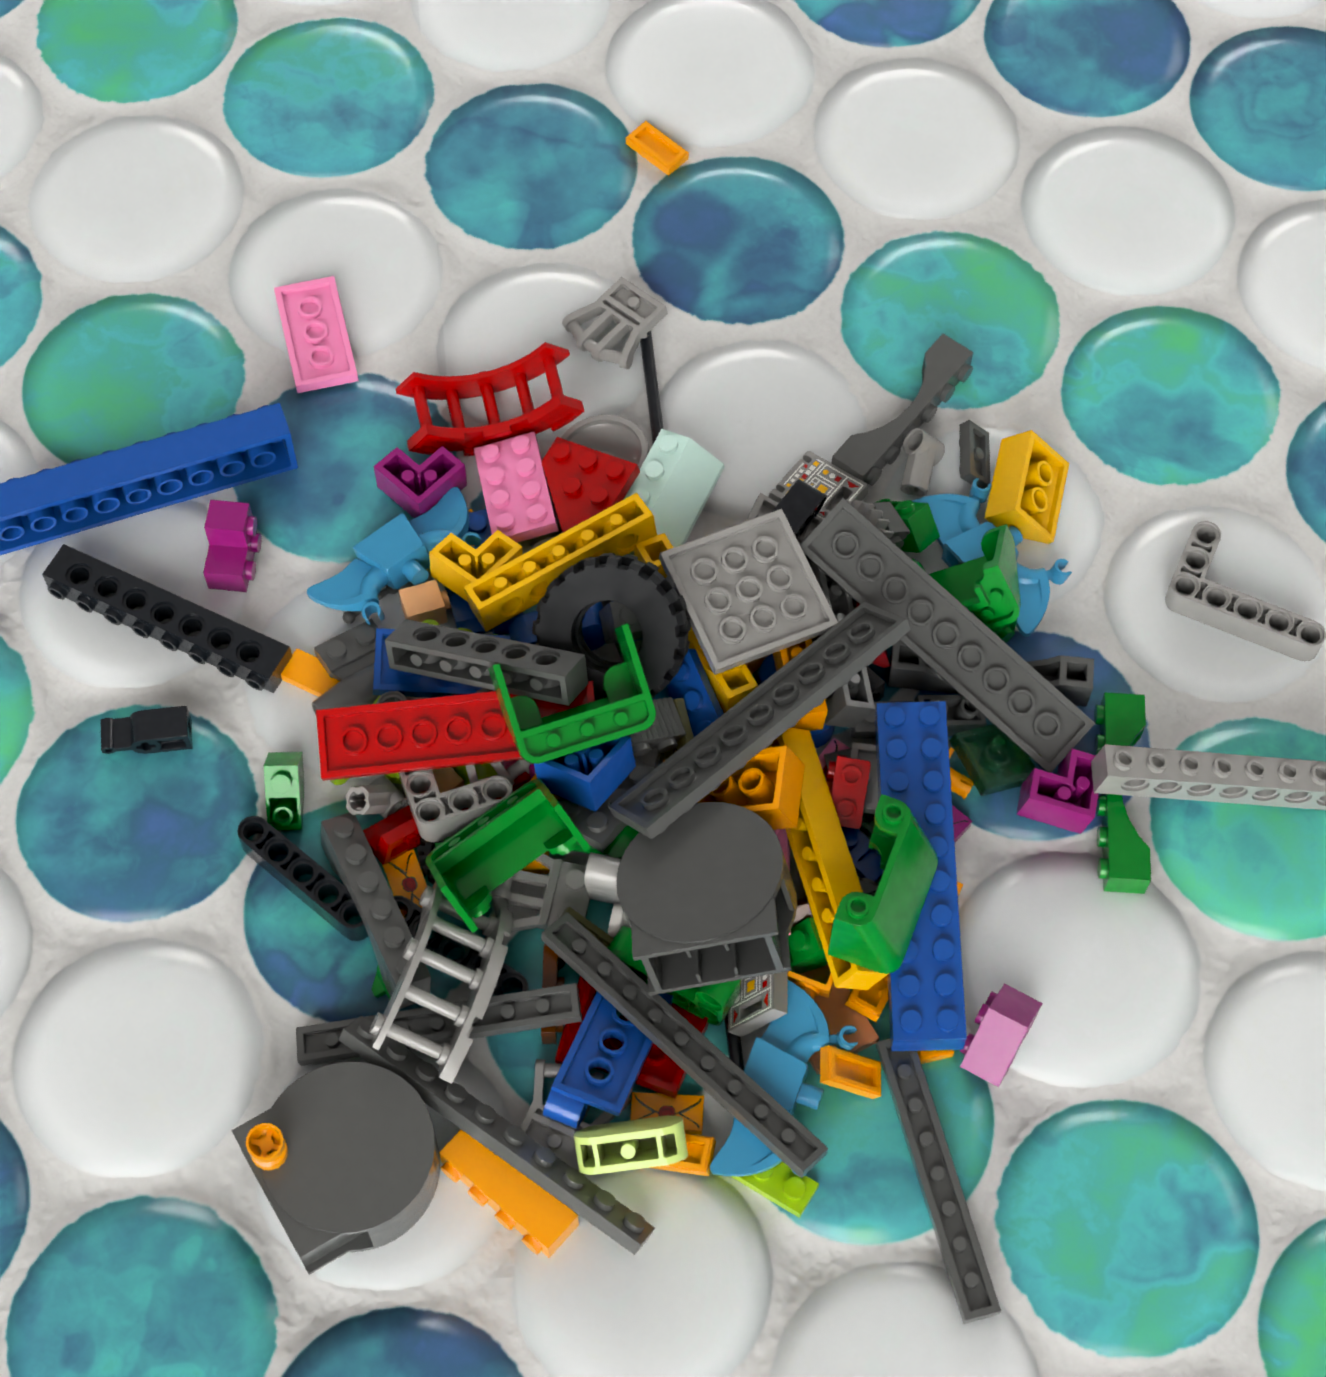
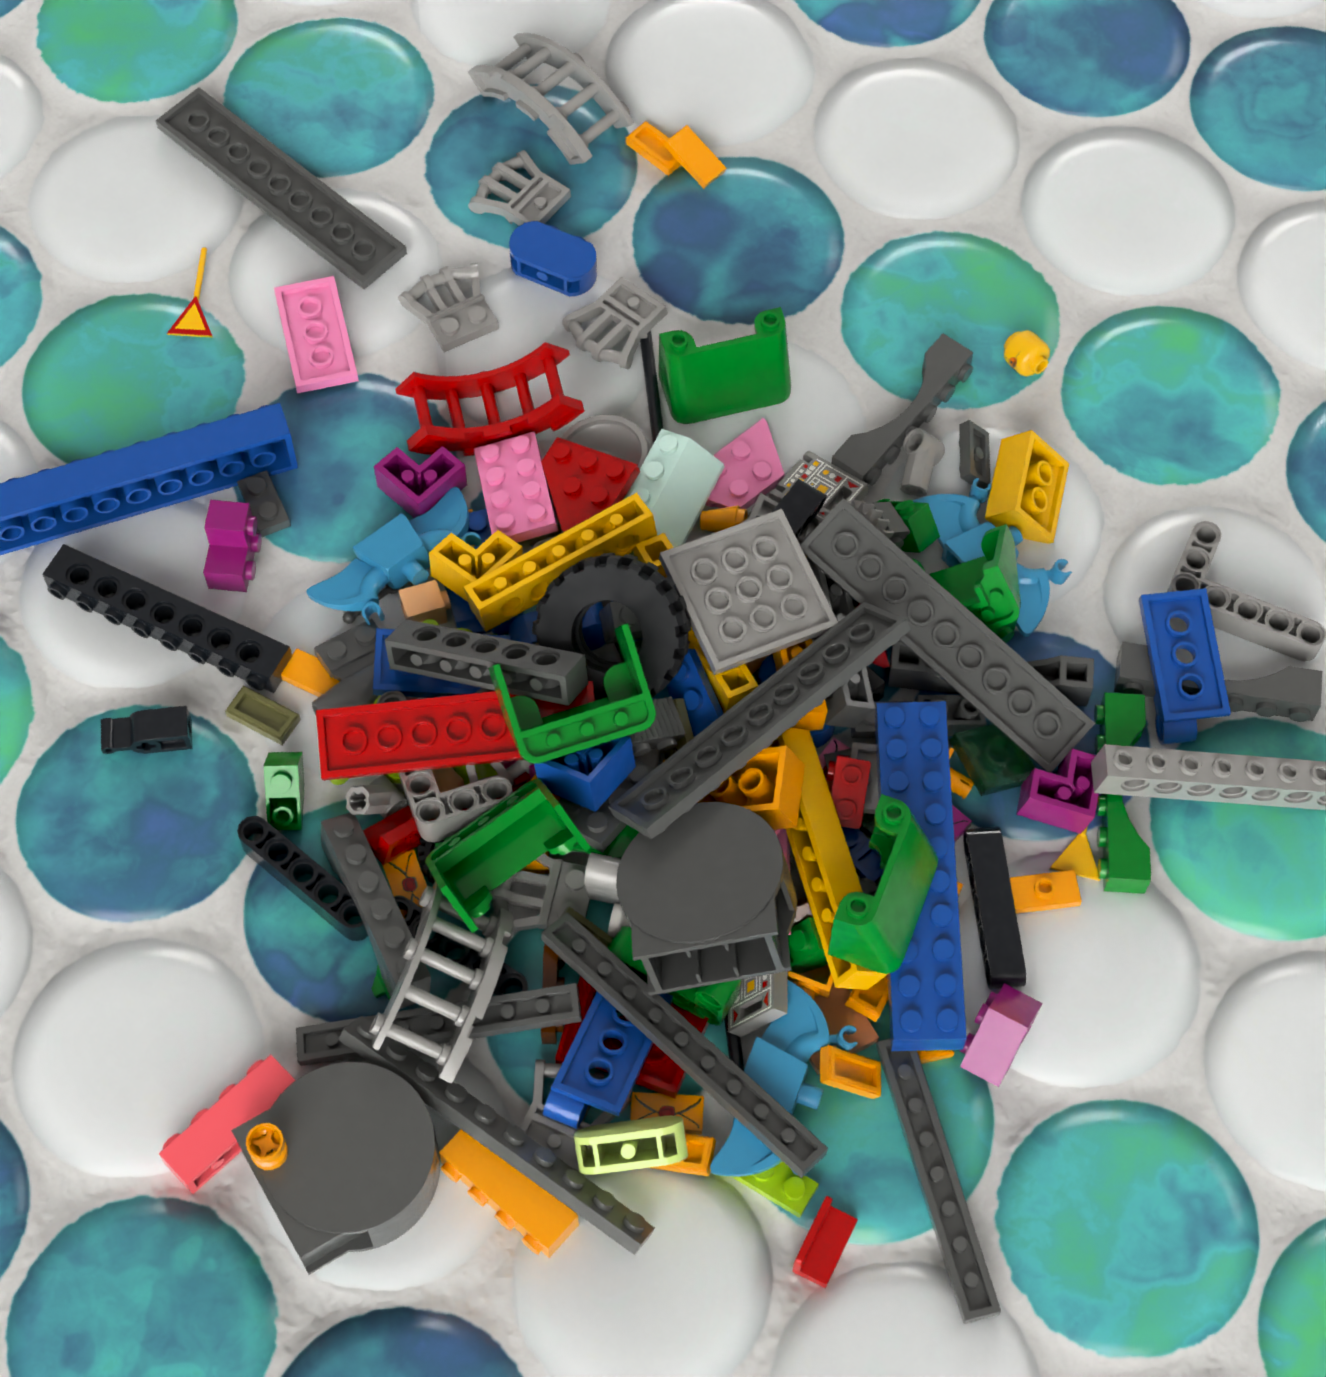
(192, 320): none -> yellow piece
(209, 1141): none -> coral brick
(263, 715): none -> olive tile
(264, 503): none -> dark grey plate
(282, 188): none -> dark grey plate
(459, 322): none -> light grey plate
(504, 84): none -> light grey fence
(536, 200): none -> light grey plate
(553, 258): none -> blue brick
(695, 156): none -> light orange tile
(722, 518): none -> light orange cone
(726, 374): none -> green windscreen
(749, 468): none -> bright pink wing
(824, 1244): none -> red panel
(994, 907): none -> black beam
(1026, 353): none -> yellow head
(1045, 891): none -> light orange plate
(1078, 858): none -> yellow piece
(1174, 708): none -> blue hinge
(1287, 693): none -> dark grey arch

